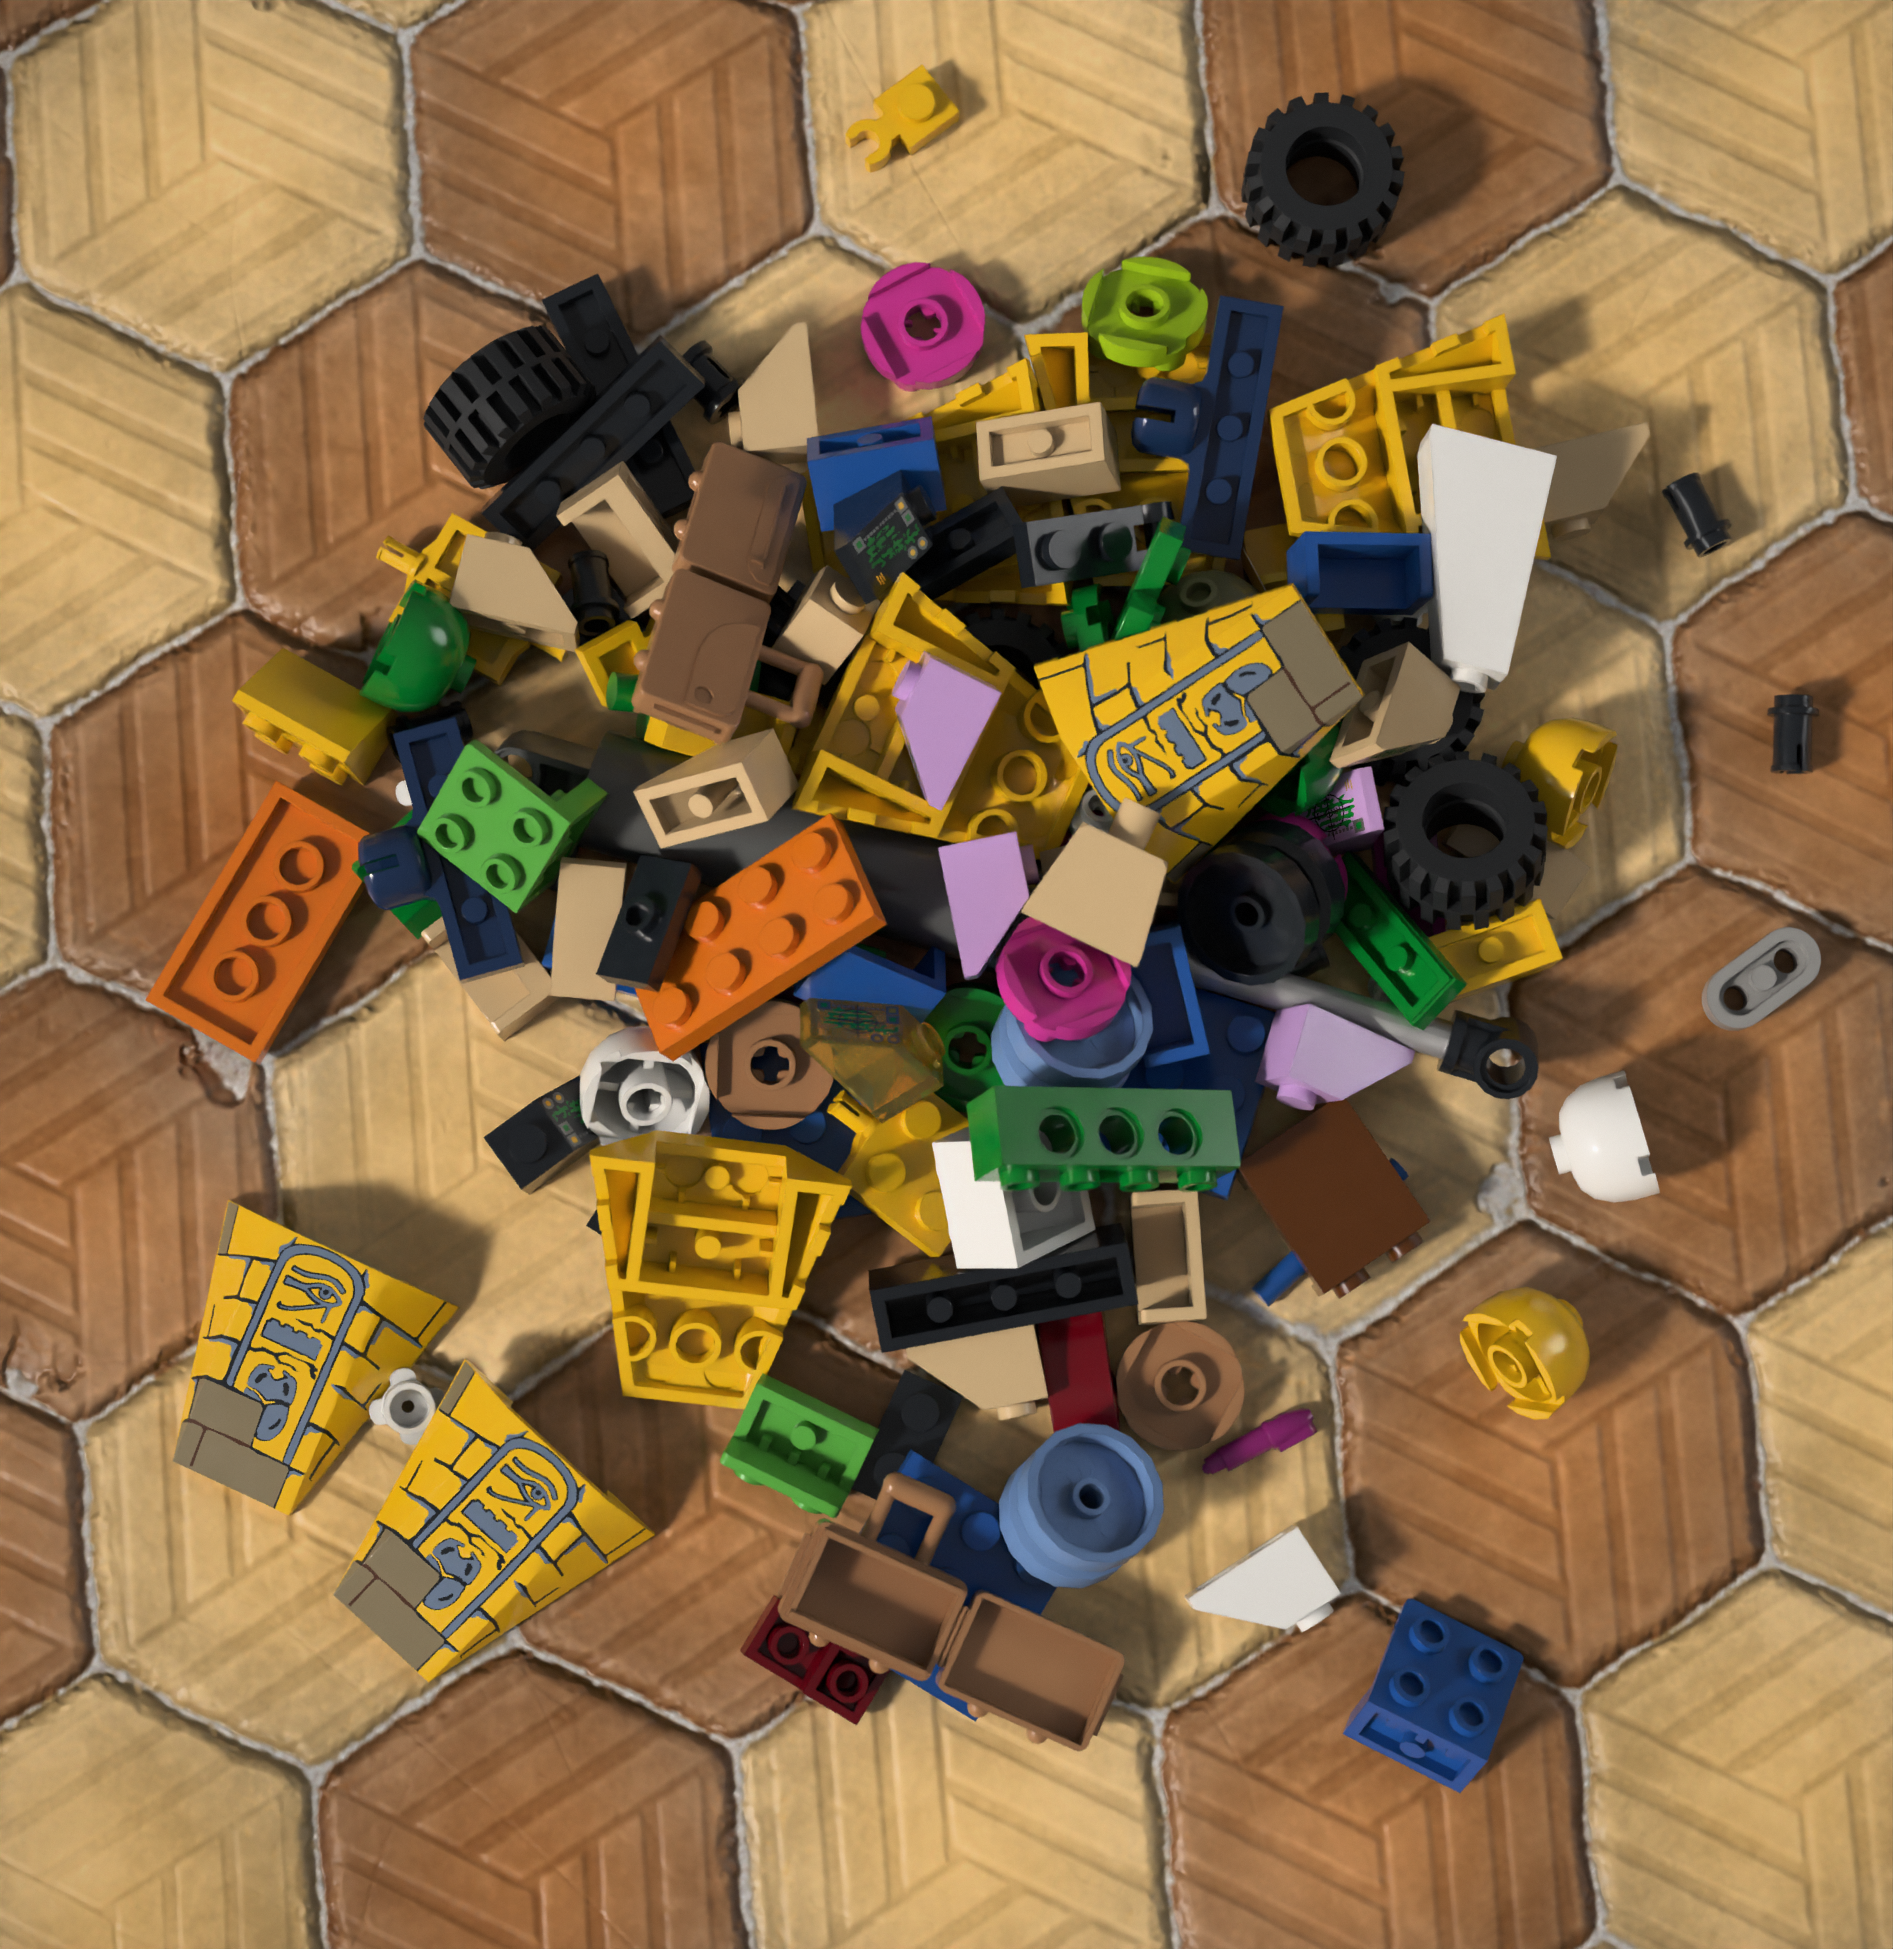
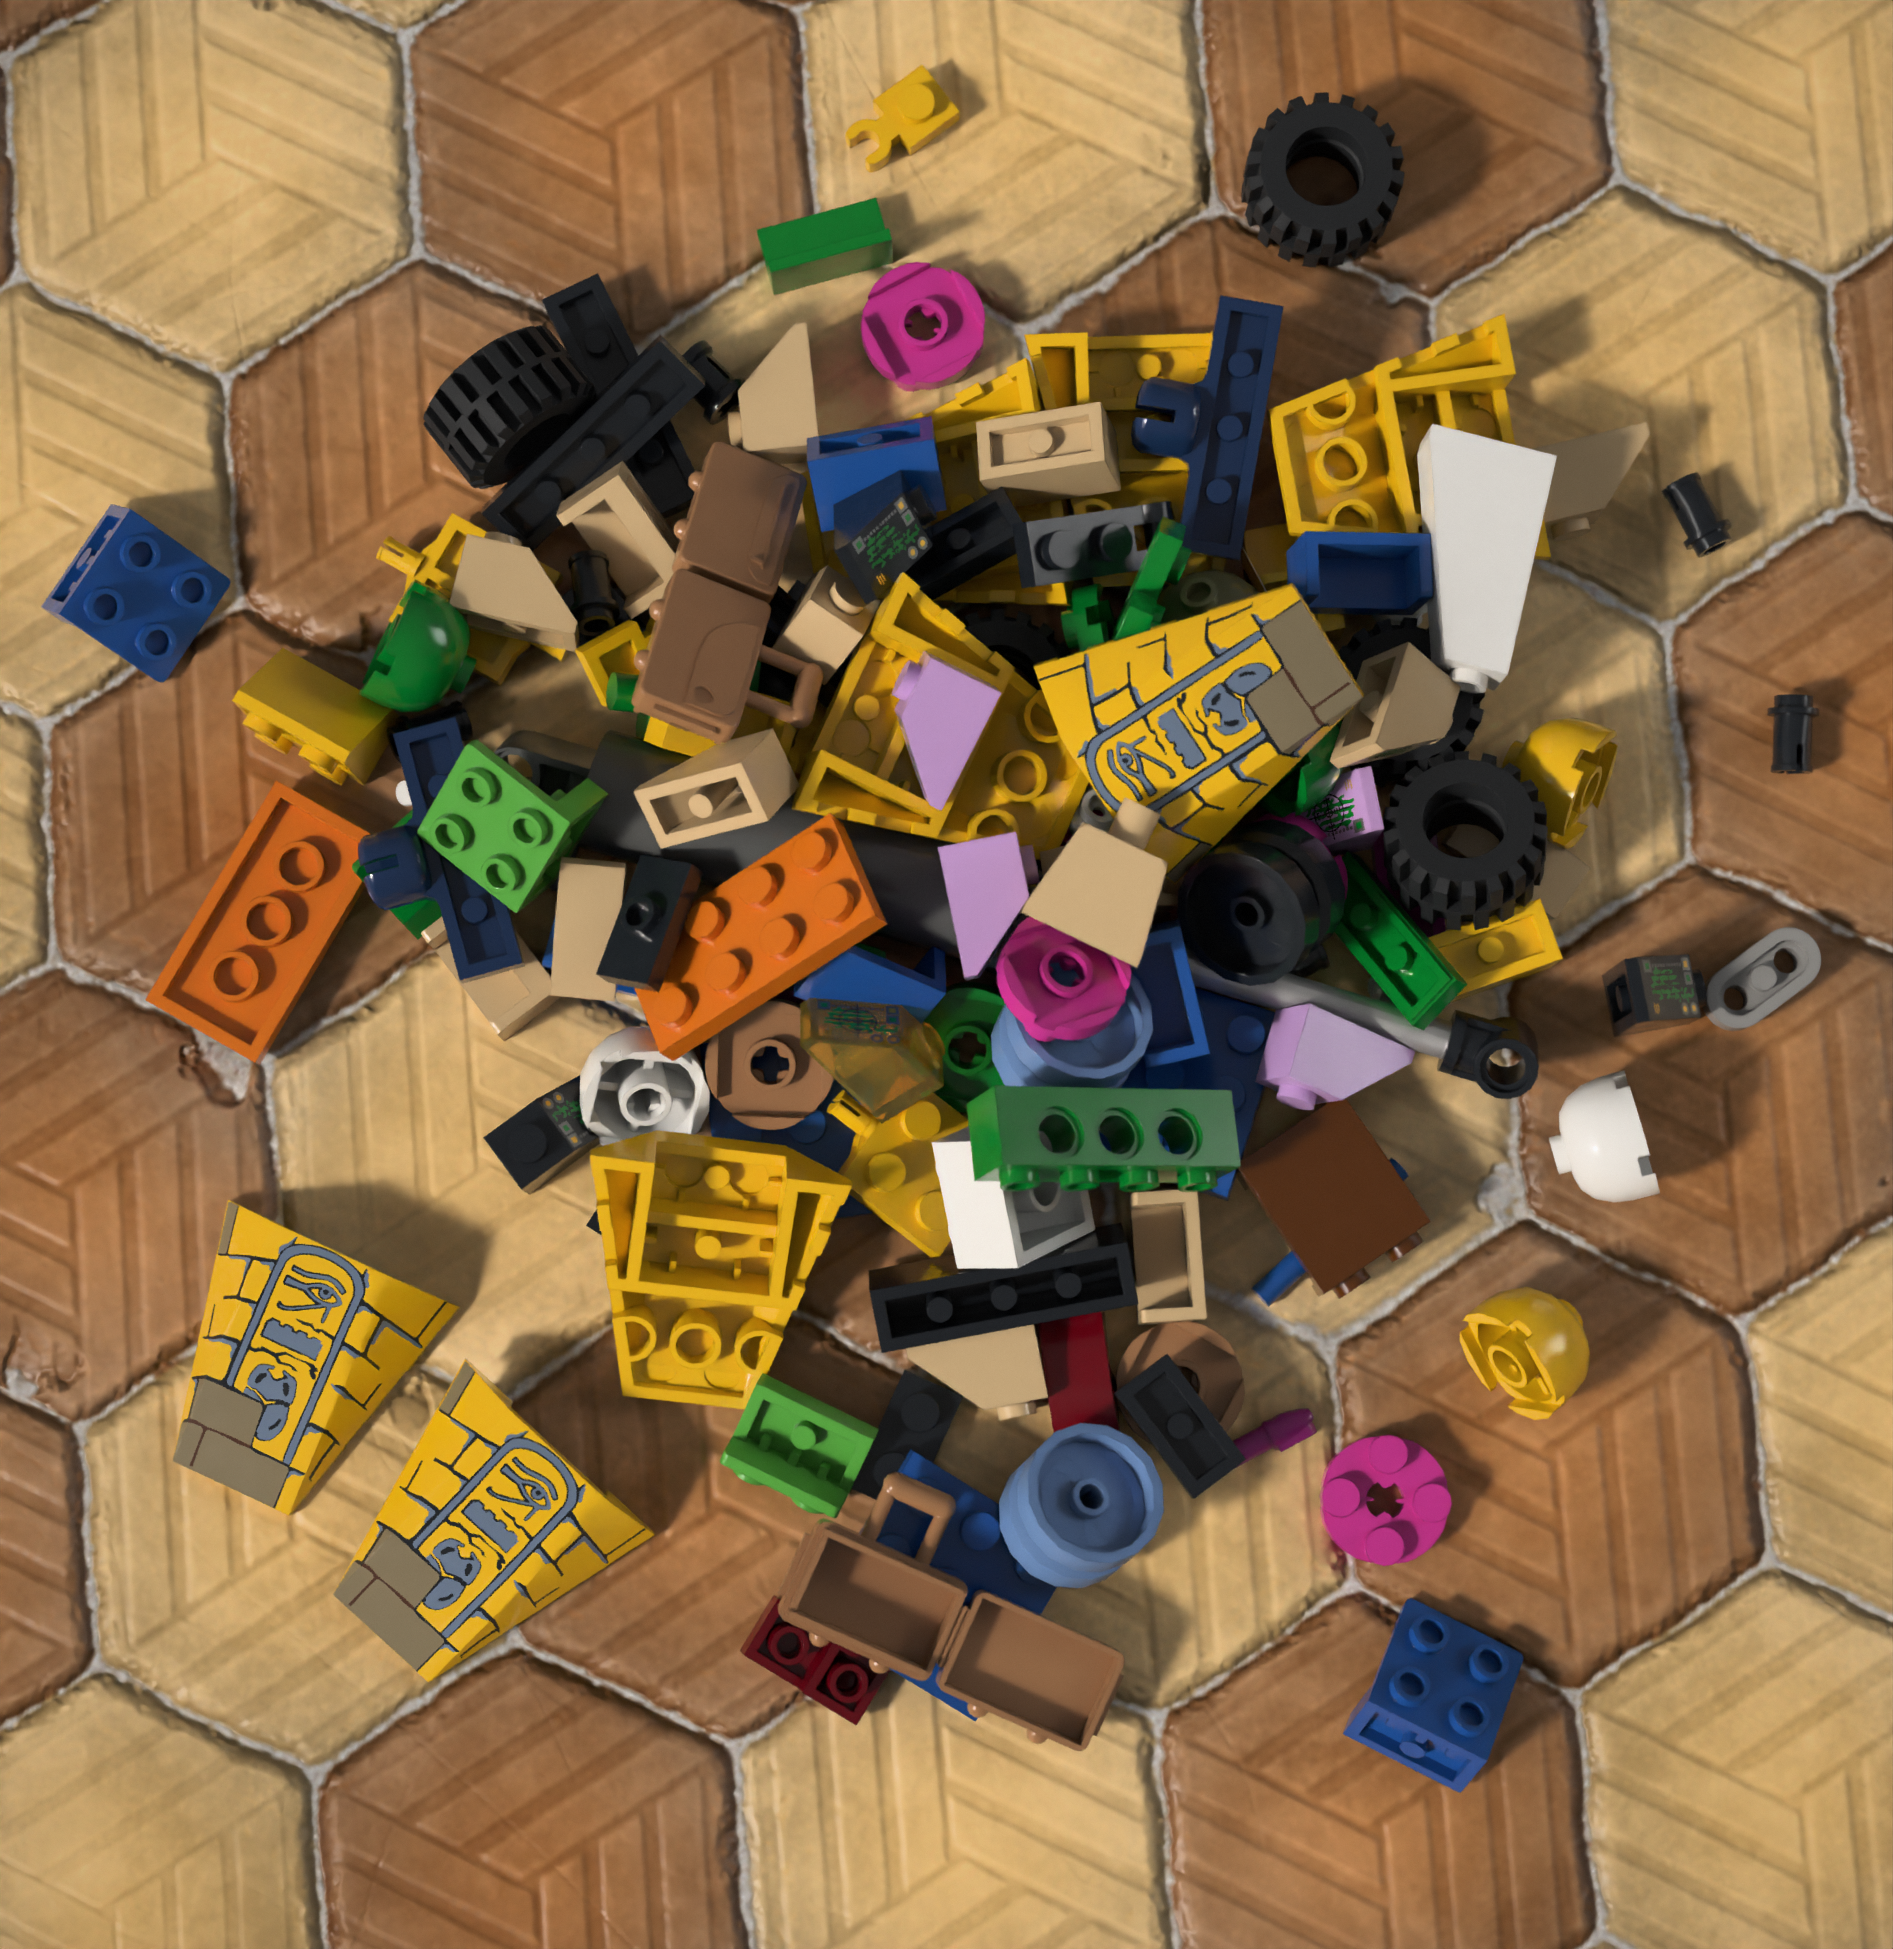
(137, 592): none -> blue bracket
(389, 1407): white plate -> none
(825, 246): none -> green panel
(1139, 341): lime plate -> none
(1179, 1426): none -> black plate
(1271, 1585): white slope -> none
(1382, 1537): none -> dark pink plate
(1653, 993): none -> black slope

